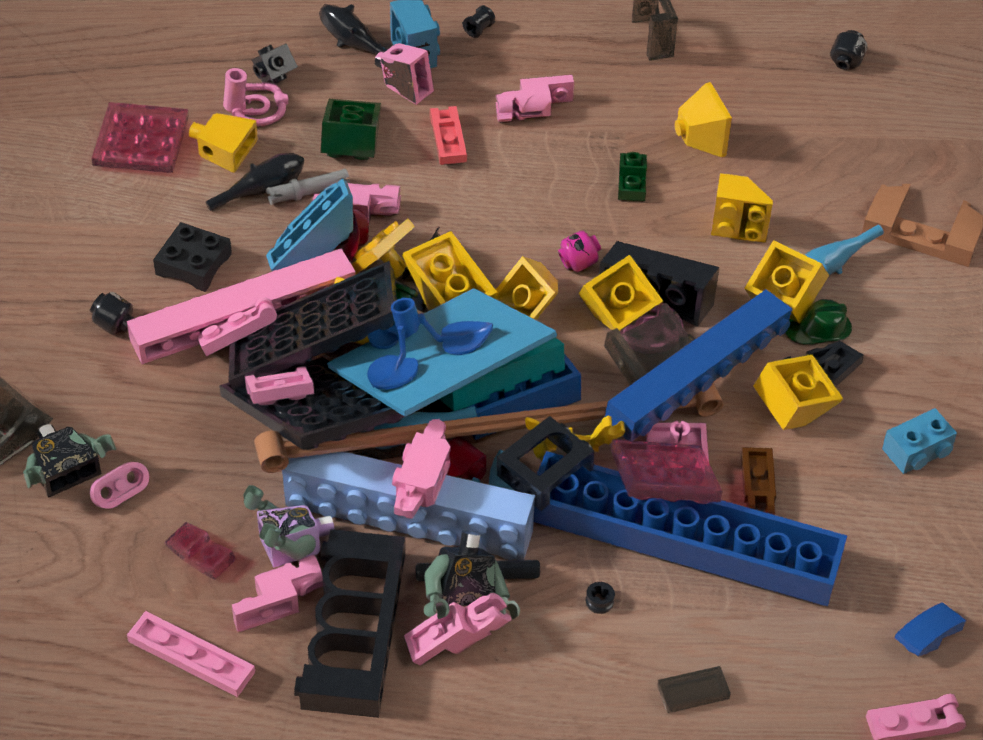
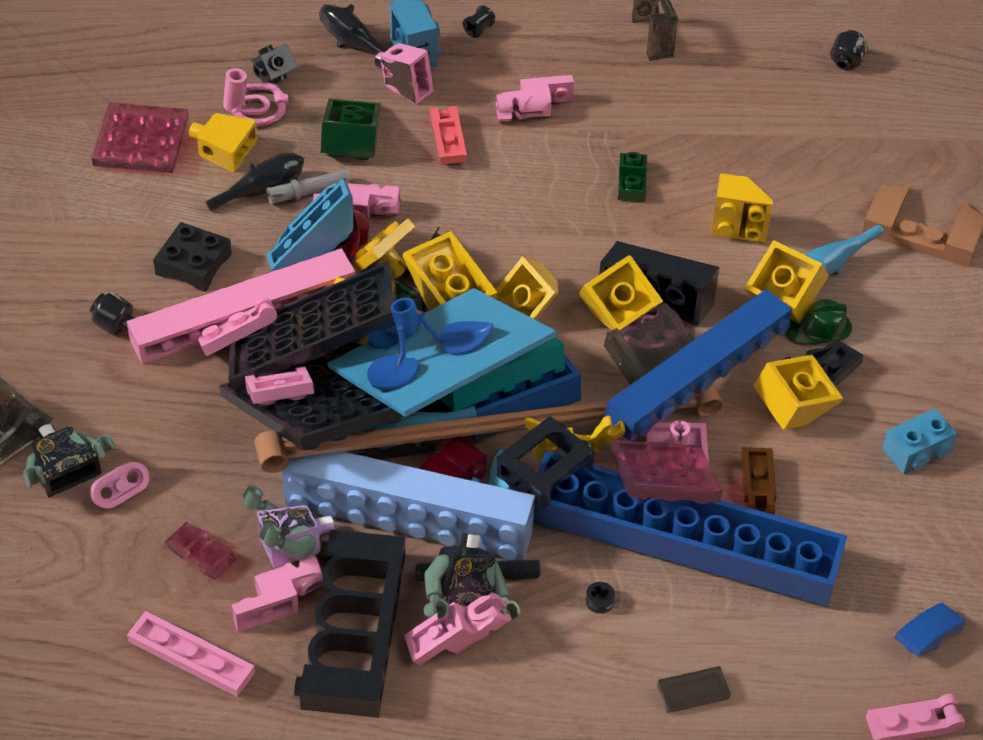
(422, 470): bright pink hinge -> none
(579, 251): dark pink head -> none
(705, 122): yellow slope -> none

